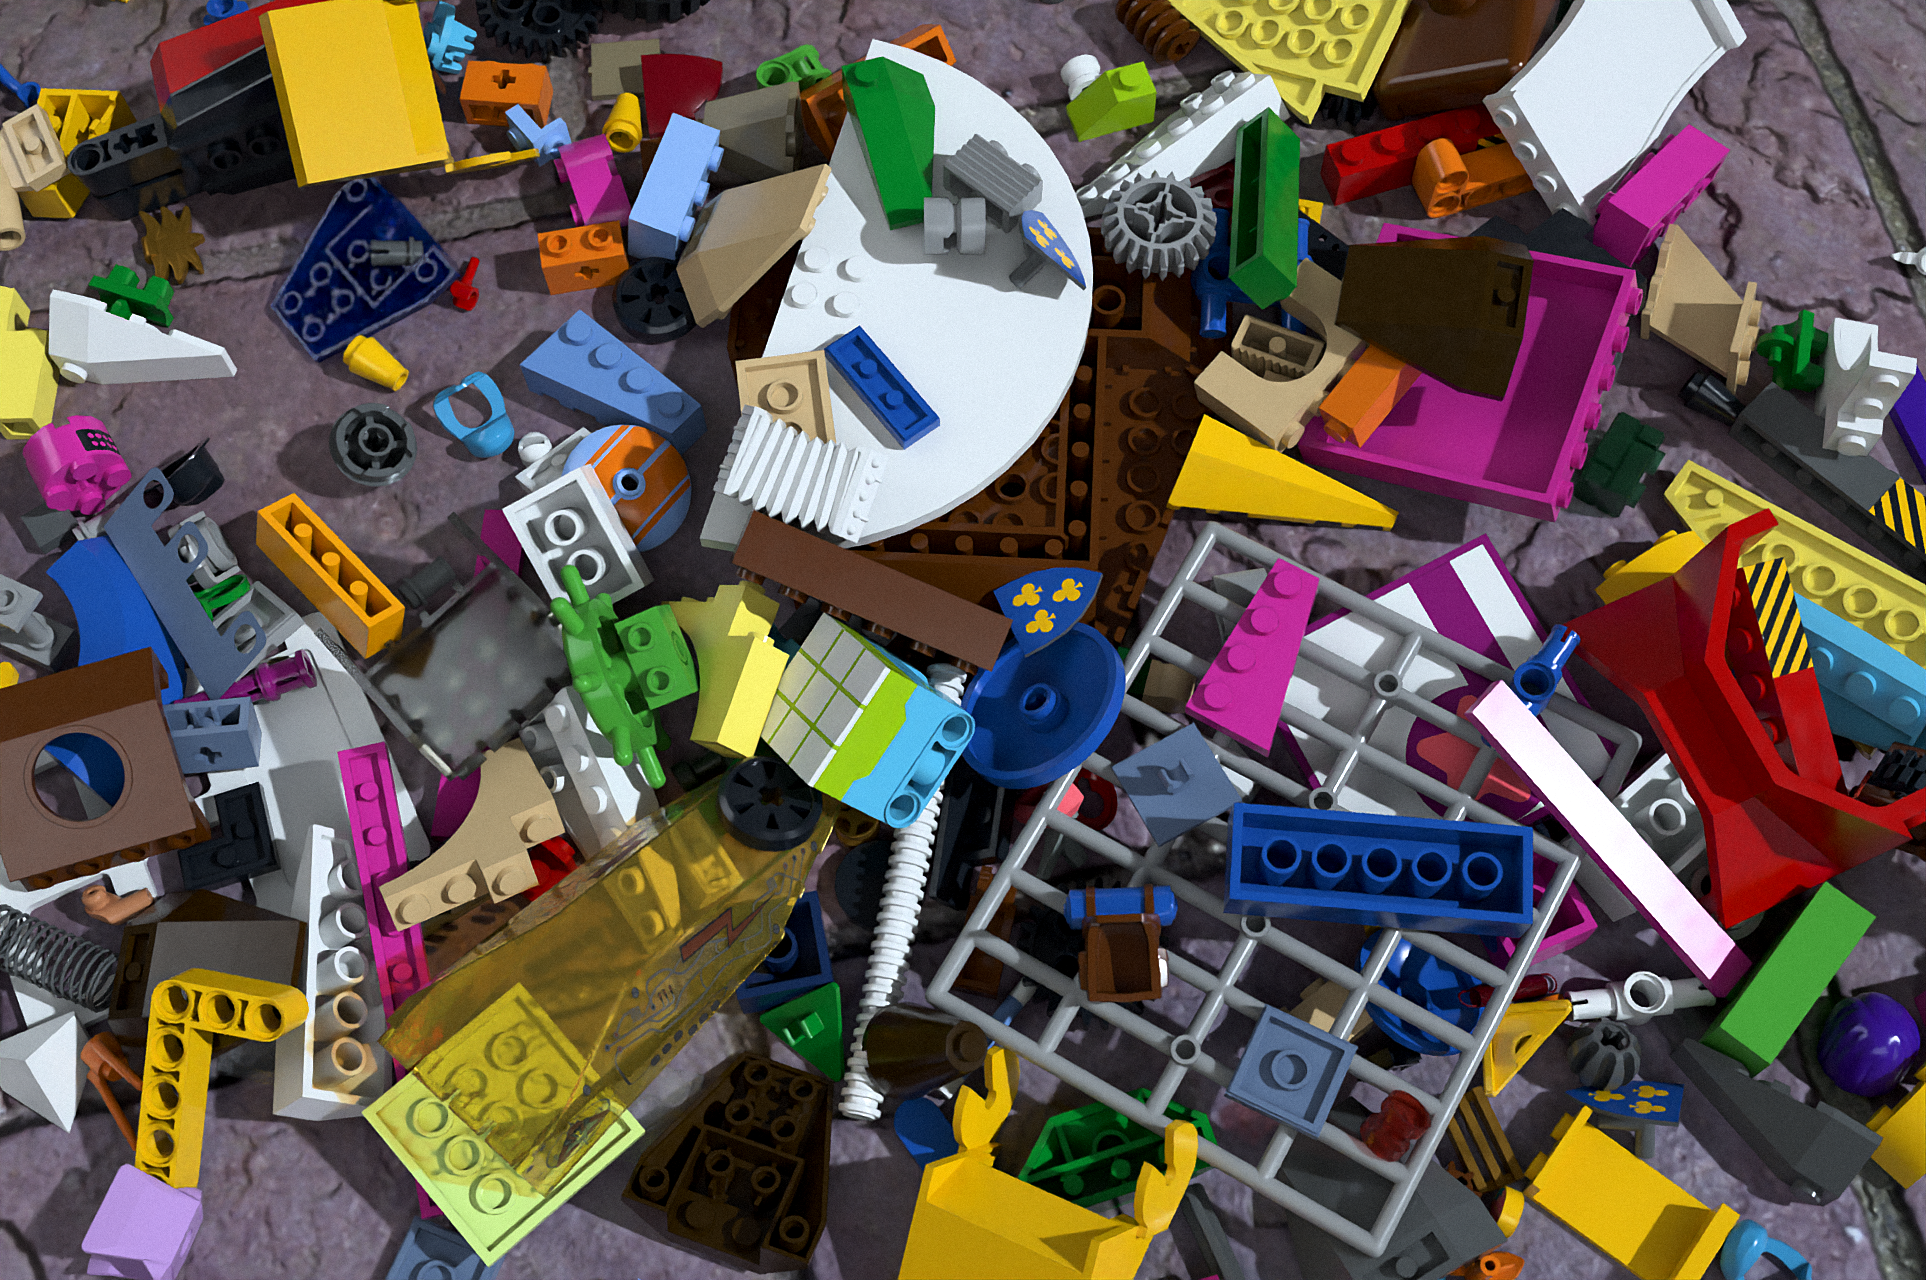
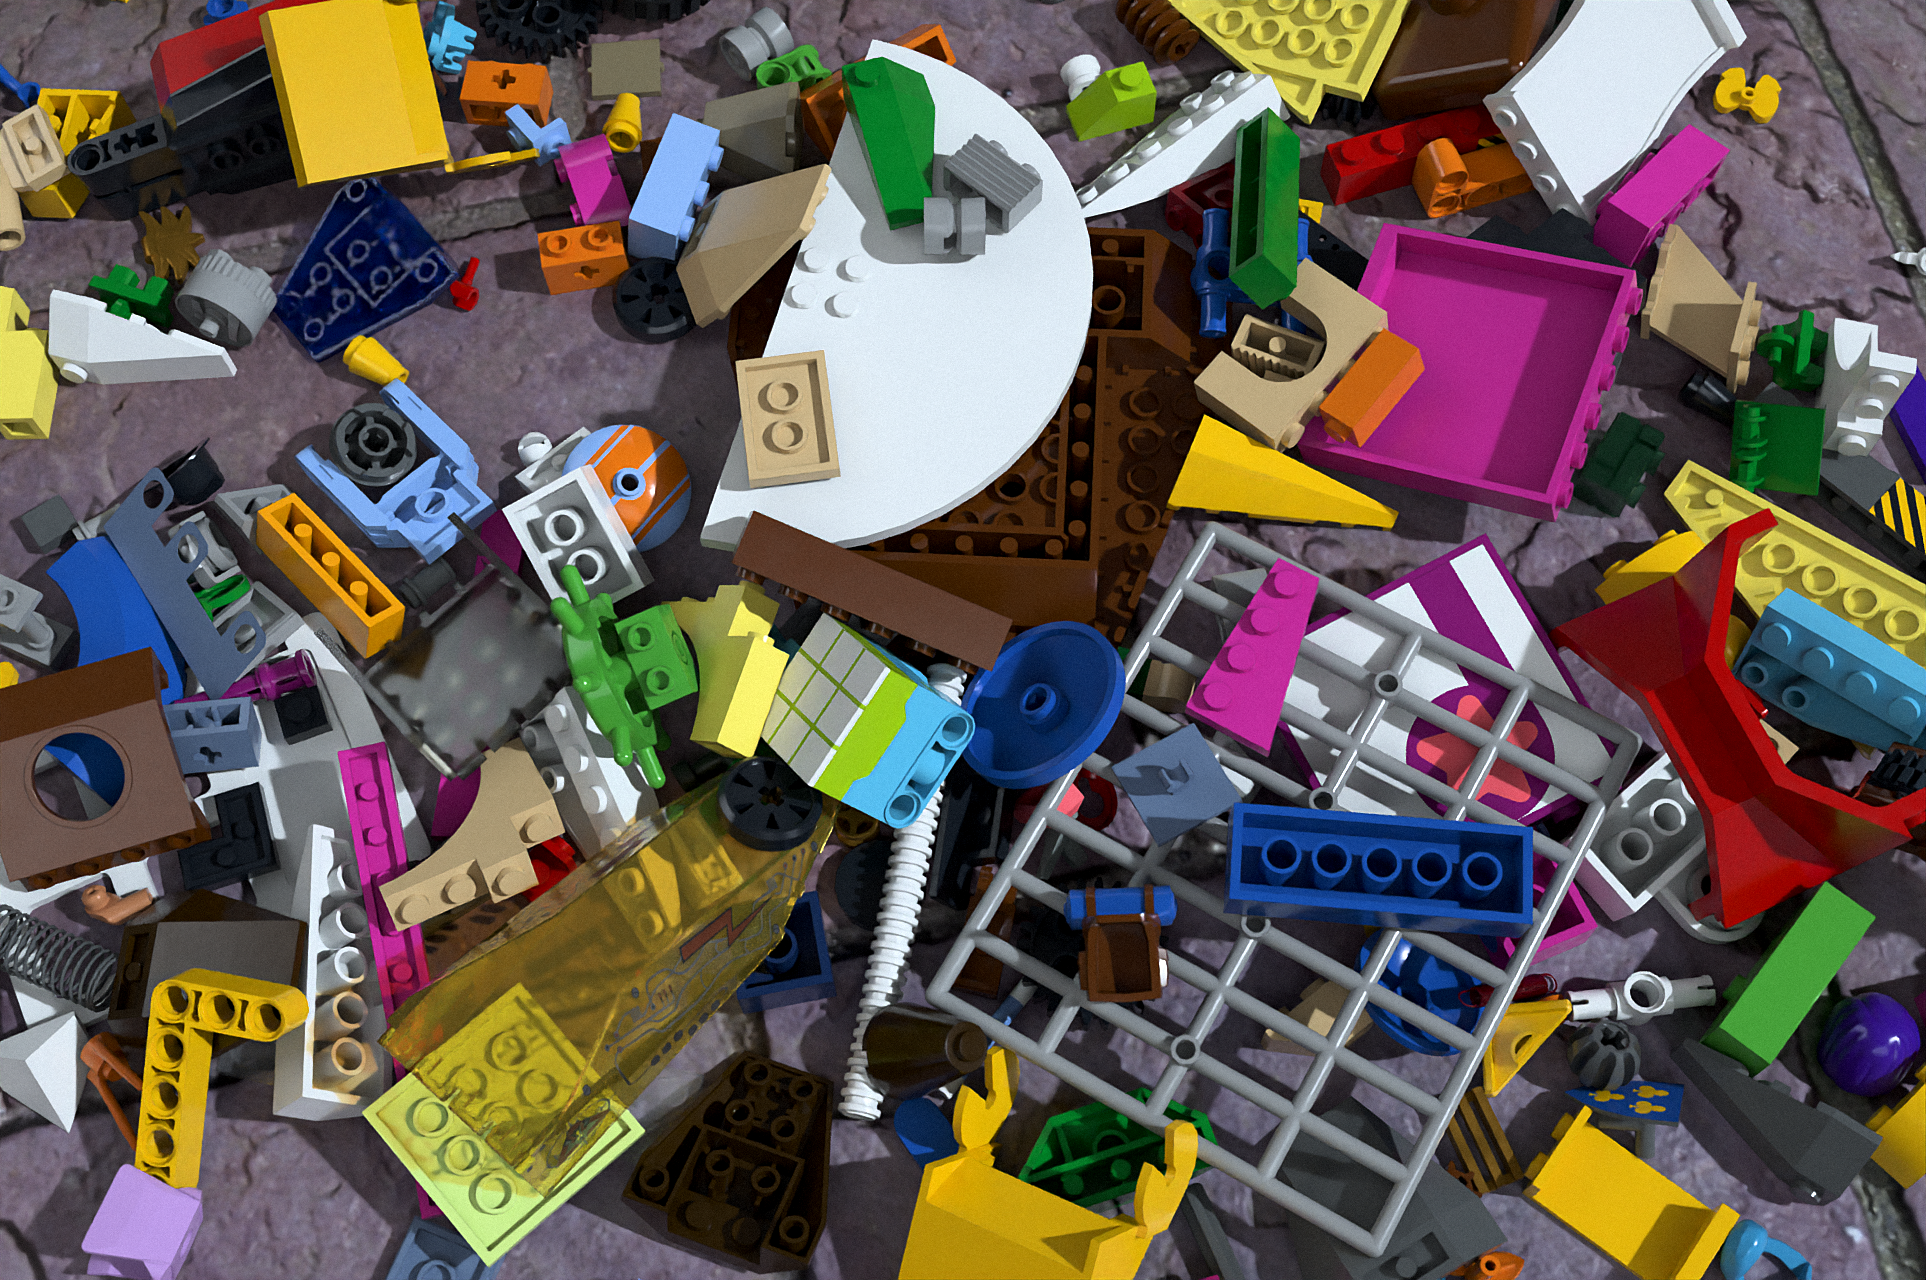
(76, 465): dark pink brick -> none
(226, 299): none -> light grey piece
(241, 508): none -> light grey slope
(303, 715): none -> black plate
(399, 252): dark grey pin -> none
(418, 506): none -> light blue plate
(485, 440): dark azure piece -> none
(608, 380): medium blue wedge -> none
(677, 86): dark red brick -> none
(759, 41): none -> light grey wheel
(800, 476): white piece -> none
(812, 1028): green piece -> none
(882, 387): blue tile -> none
(1044, 245): shield -> none
(1047, 604): blue shield -> none
(1136, 212): light grey gear -> none
(1290, 1071): sand blue tile -> none
(1394, 1057): black tile -> none
(1397, 1123): clear red wheel -> none
(1441, 307): dark brown wedge -> none
(1507, 1209): yellow tile -> none
(1543, 670): blue pin -> none
(1608, 838): tile -> none
(1759, 101): none -> yellow piece
(1777, 447): none -> green hinge
(1779, 674): red brick -> none

